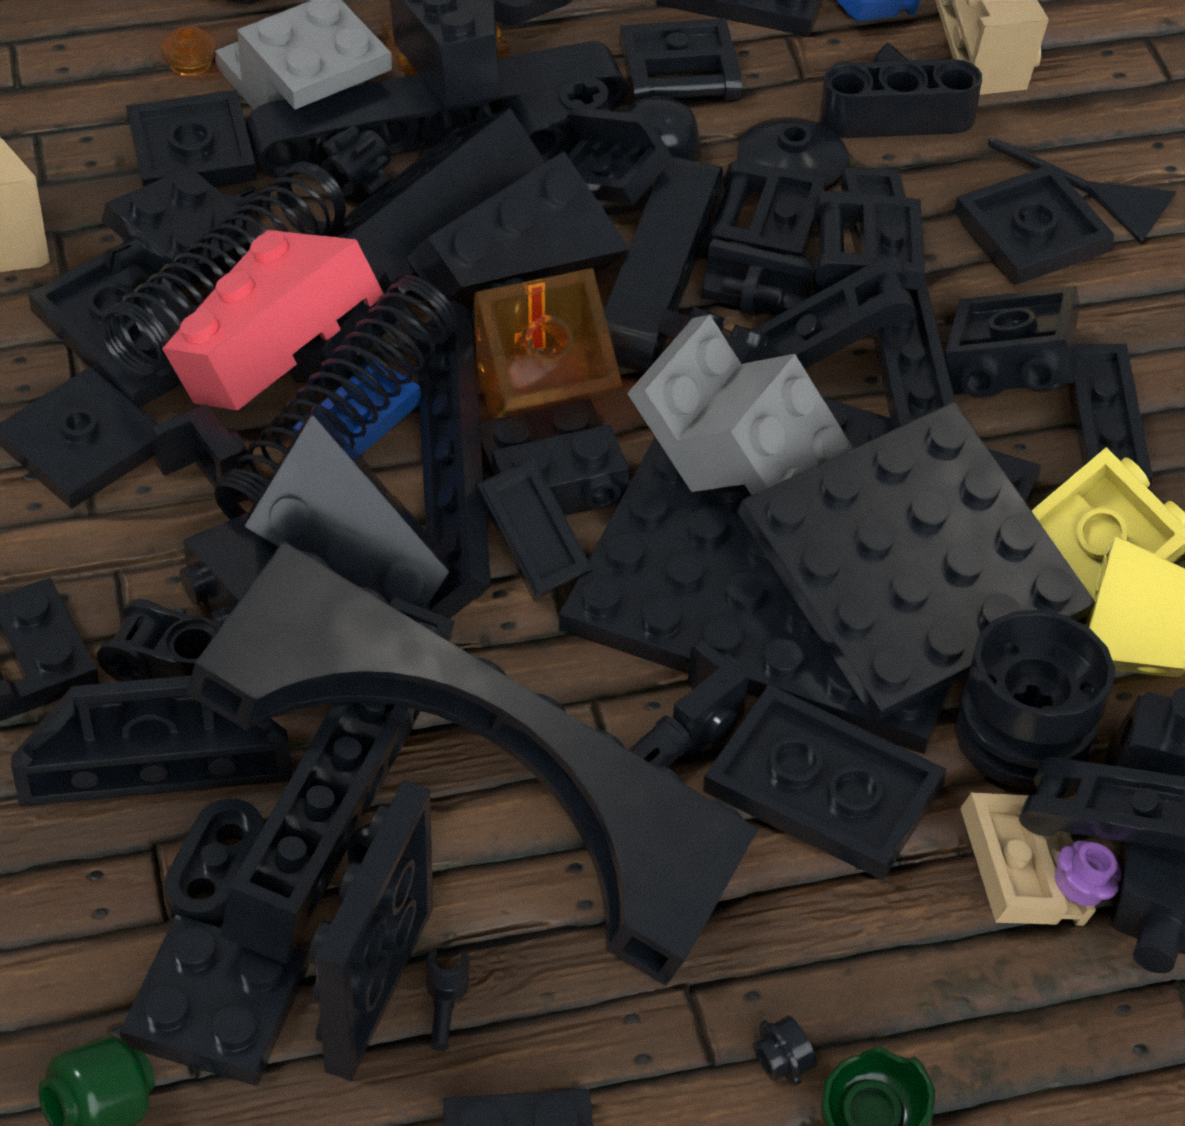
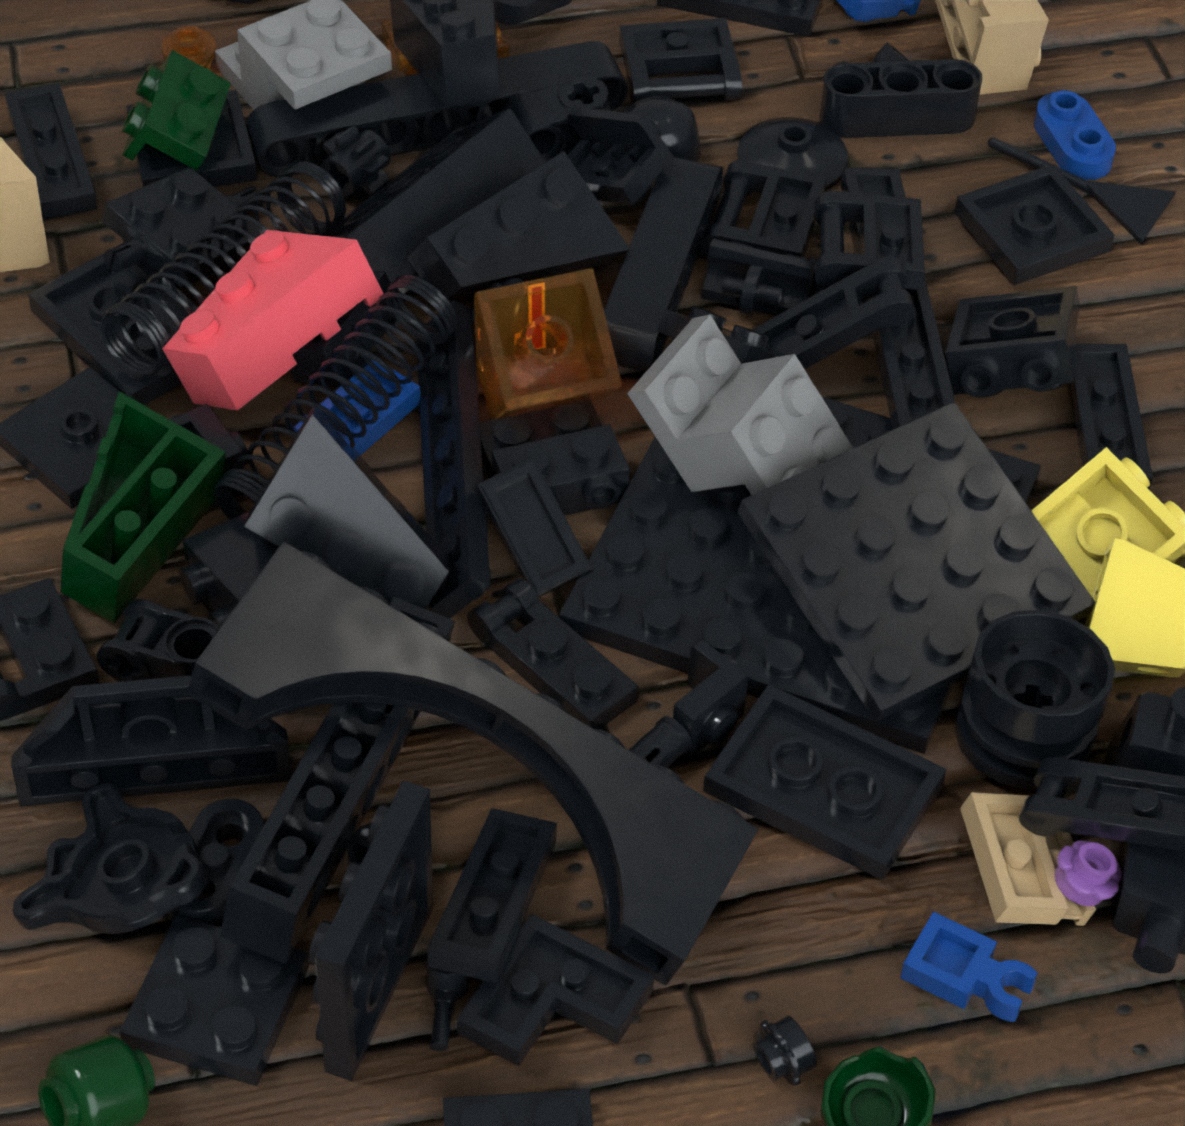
(51, 150): none -> black plate
(118, 872): none -> black tile
(138, 506): none -> dark green wedge
(176, 110): none -> dark green bracket
(492, 895): none -> black plate
(549, 975): none -> black plate
(553, 656): none -> black plate
(960, 963): none -> blue plate
(1074, 135): none -> blue plate

